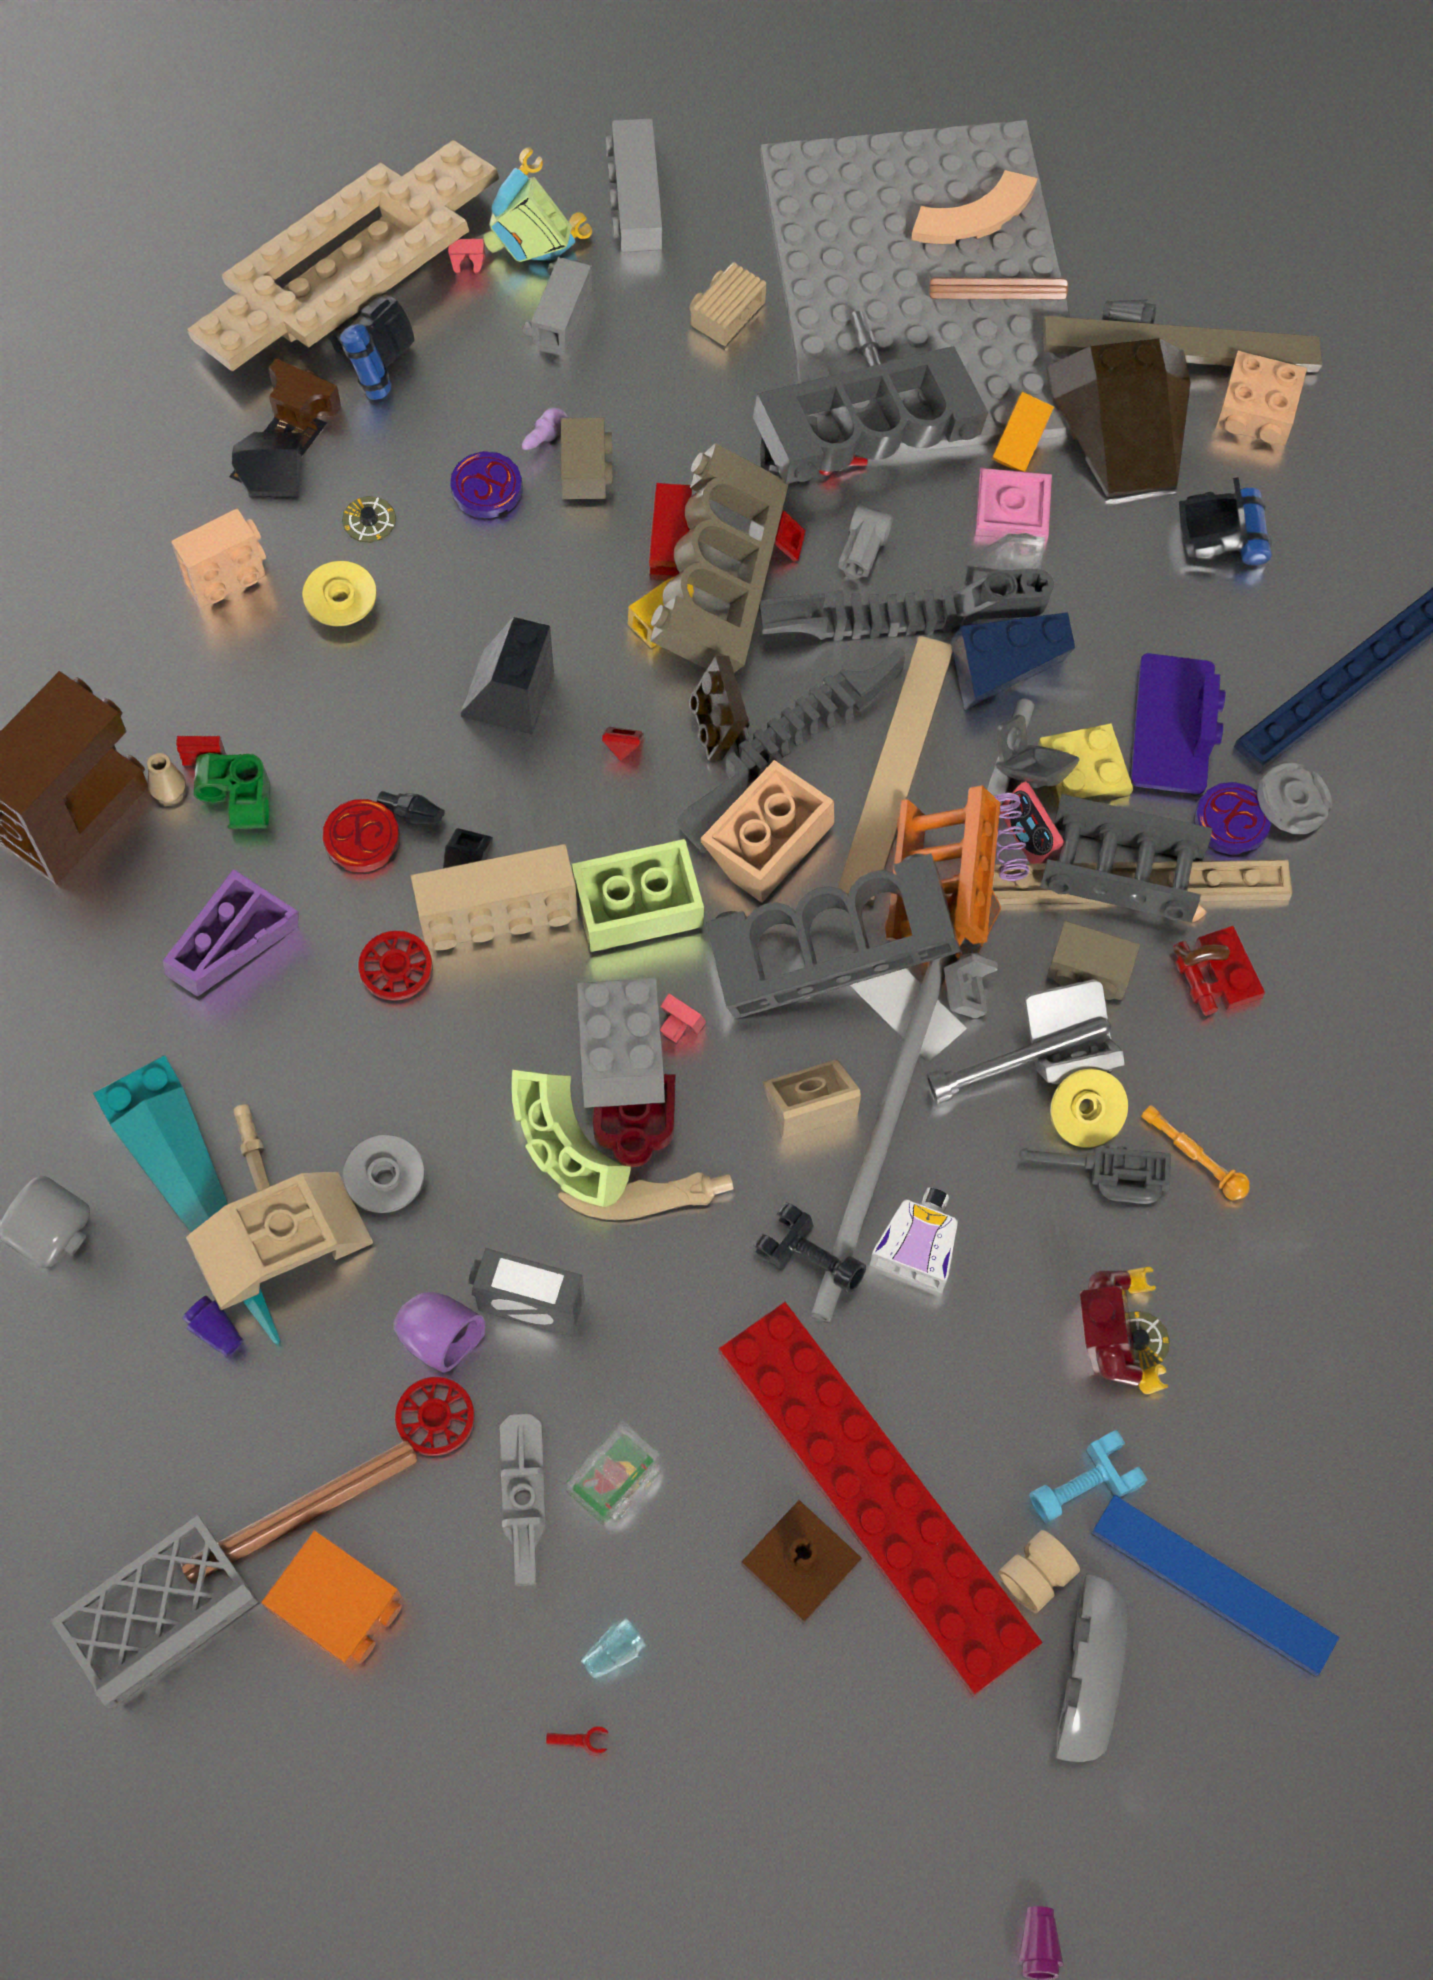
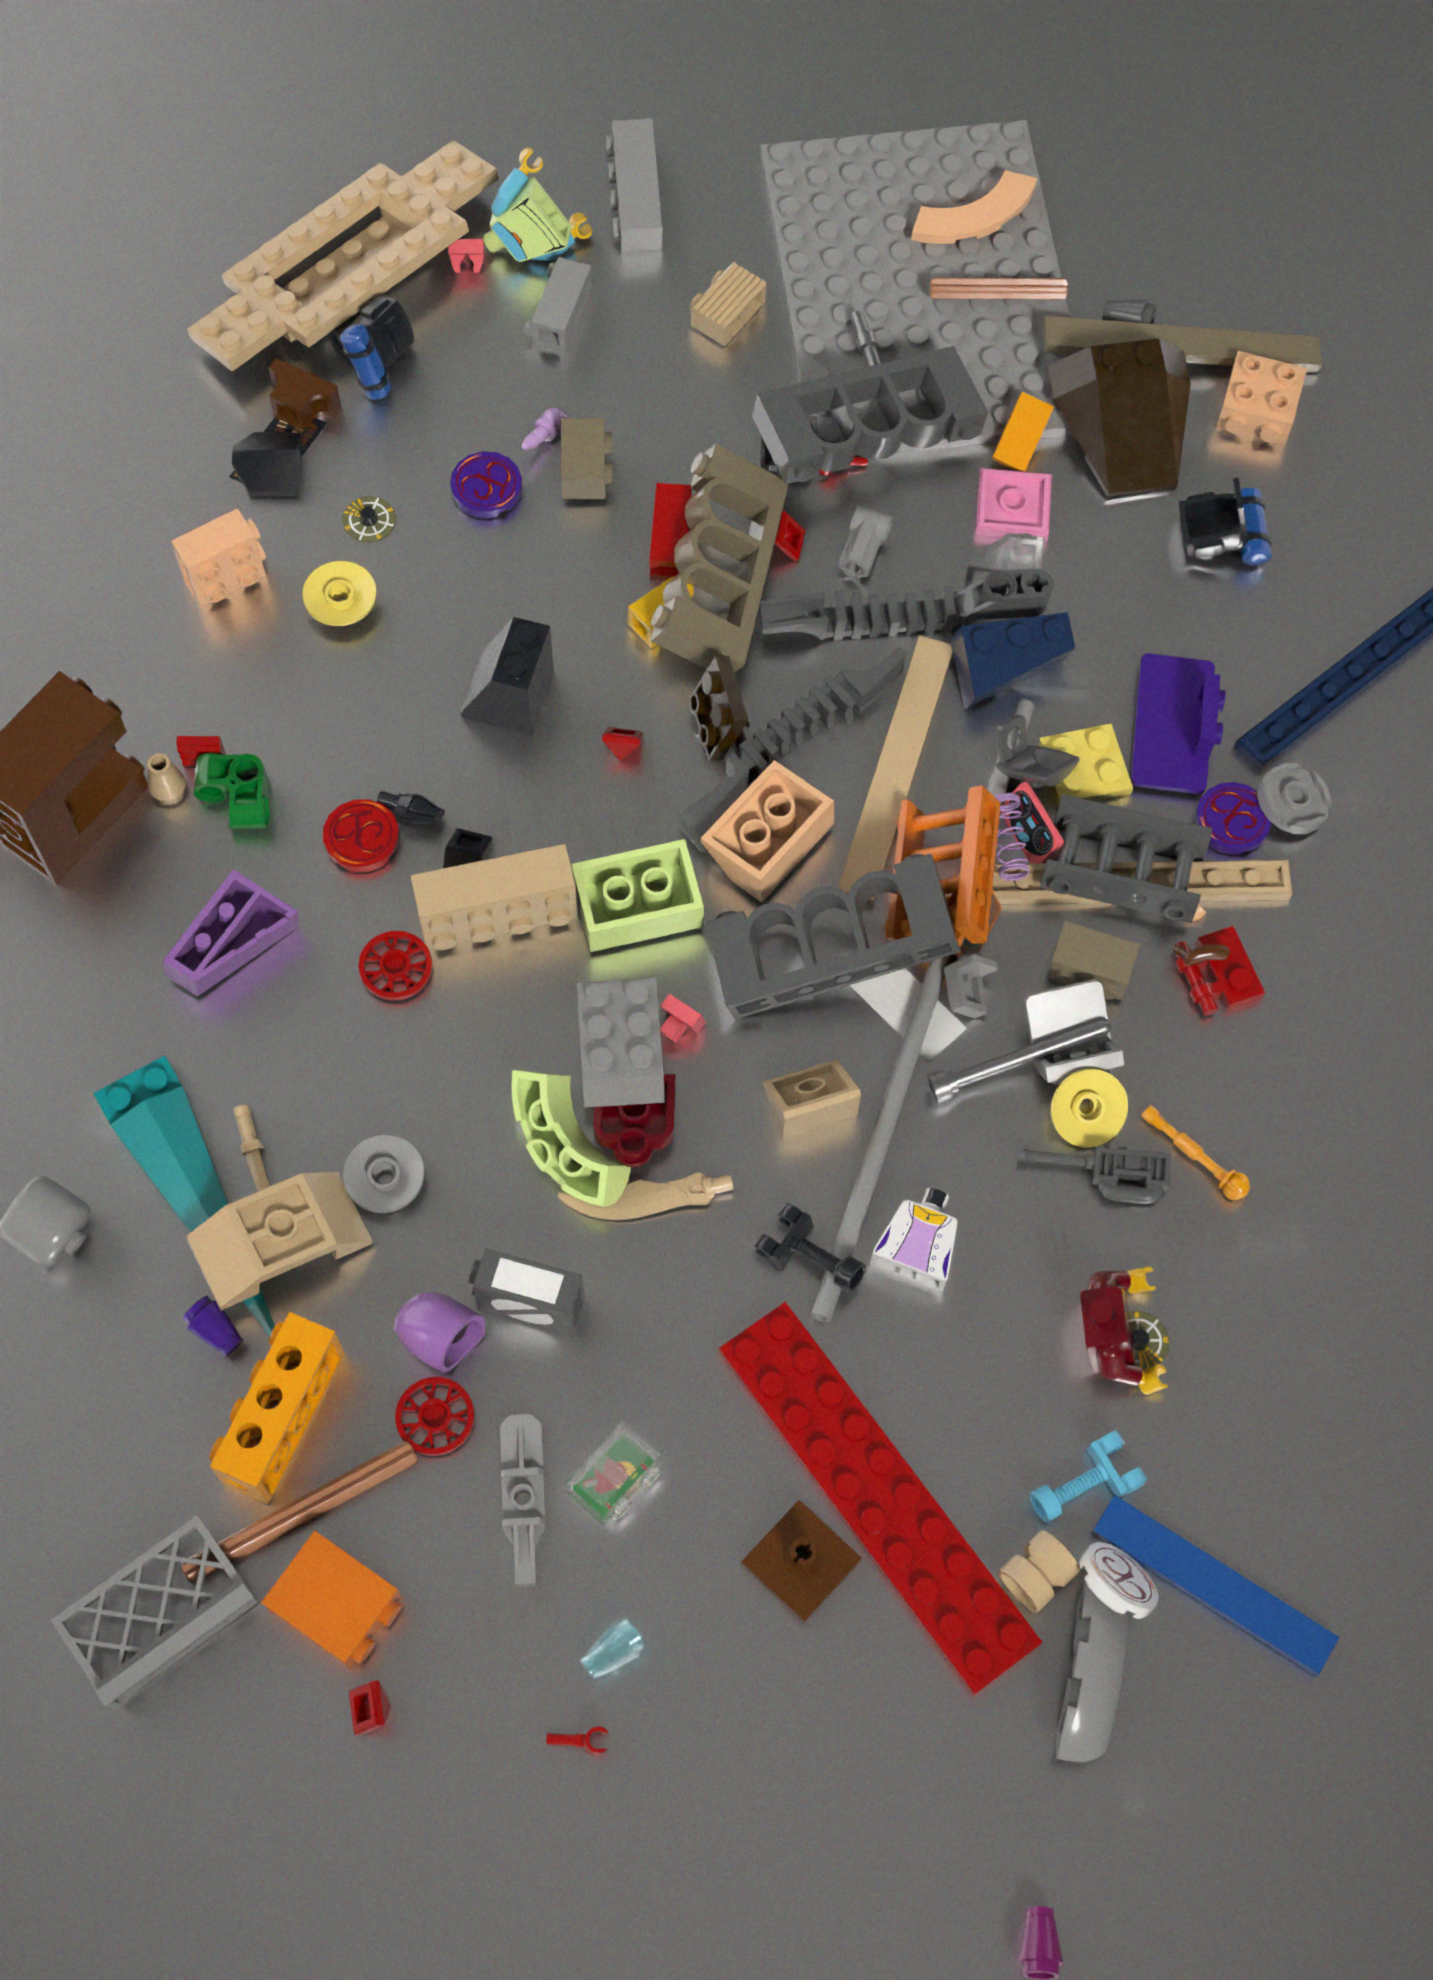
(292, 1381): none -> light orange brick
(368, 1707): none -> red slope
(1118, 1580): none -> white tile

